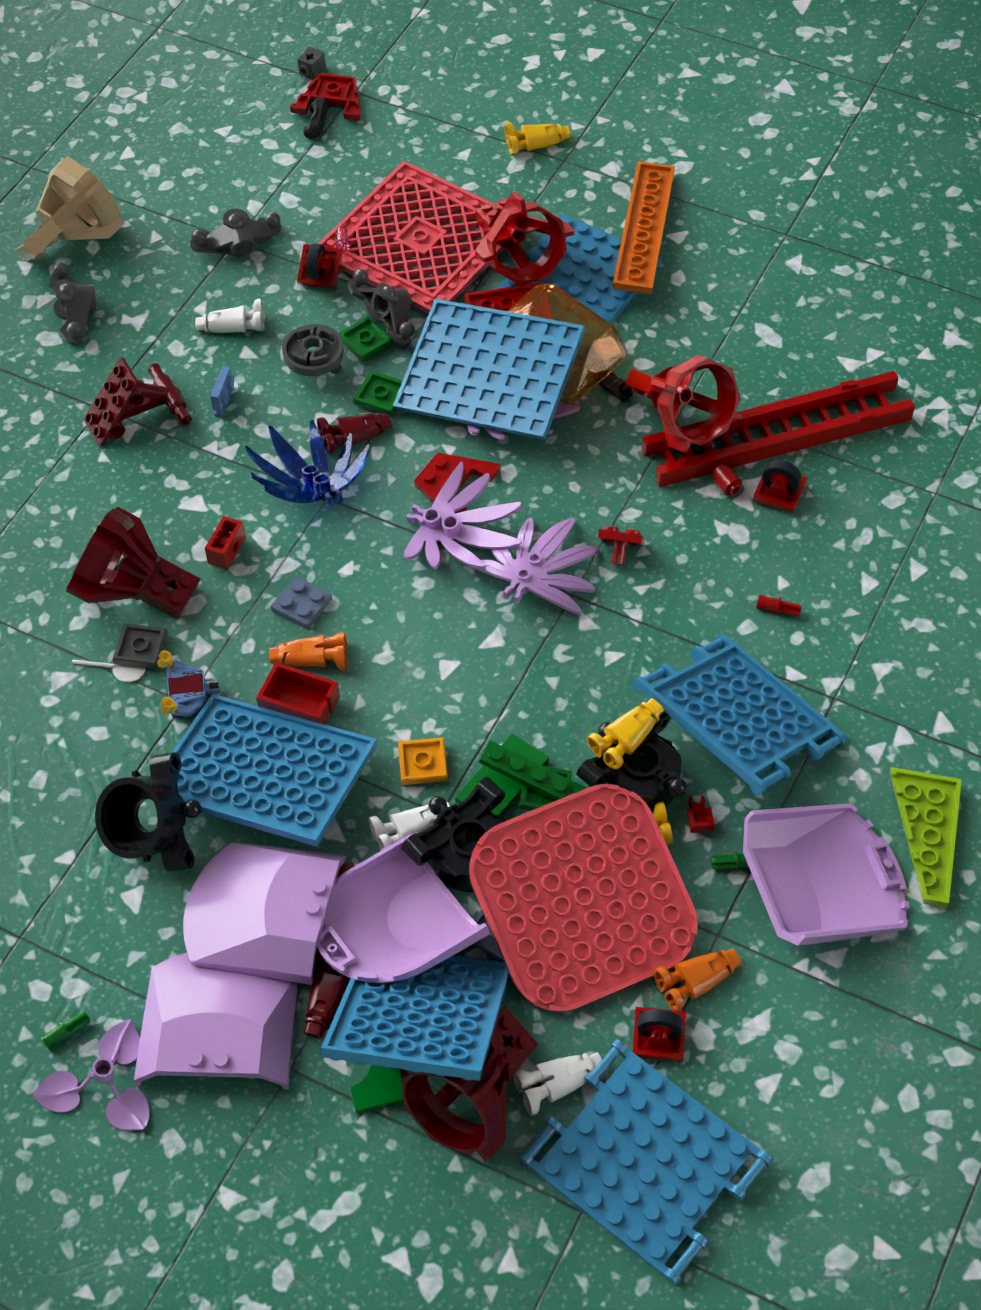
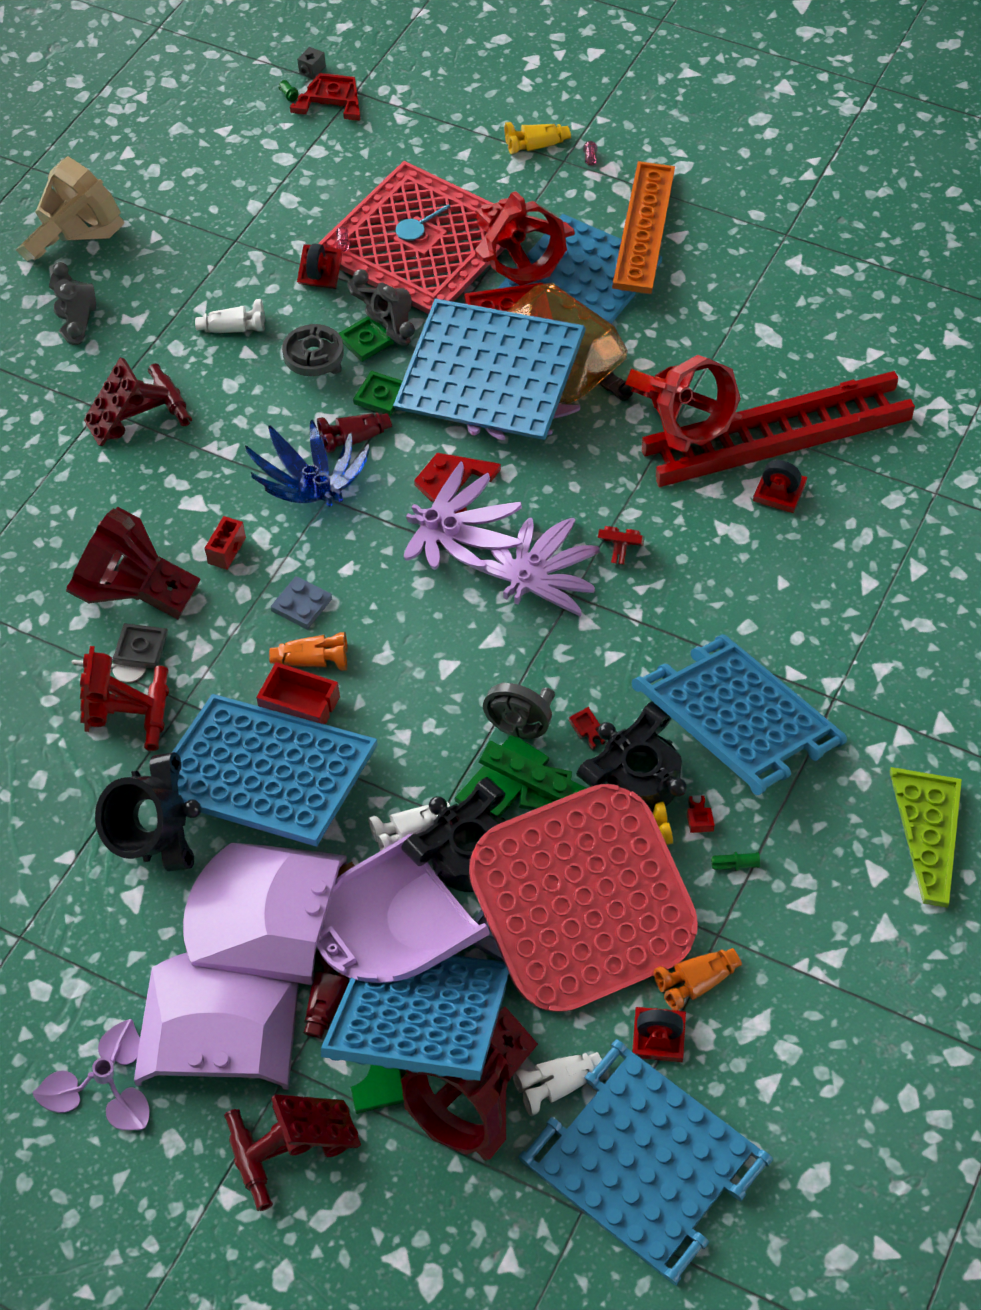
(65, 1030): green axle -> none
(100, 698): none -> red plate
(185, 687): torso -> none
(222, 391): medium blue plate -> none
(237, 234): dark grey piece -> none
(290, 92): none -> green pin
(300, 1126): none -> dark red plate
(319, 109): black piece -> none
(413, 229): none -> medium azure piece
(422, 761): light orange plate -> none
(516, 707): none -> dark grey piece
(586, 725): none -> red plate
(590, 150): none -> clear pink pin
(626, 731): yellow piece -> none
(726, 480): red brick -> none
(776, 605): red axle -> none
(824, 874): lavender windscreen -> none

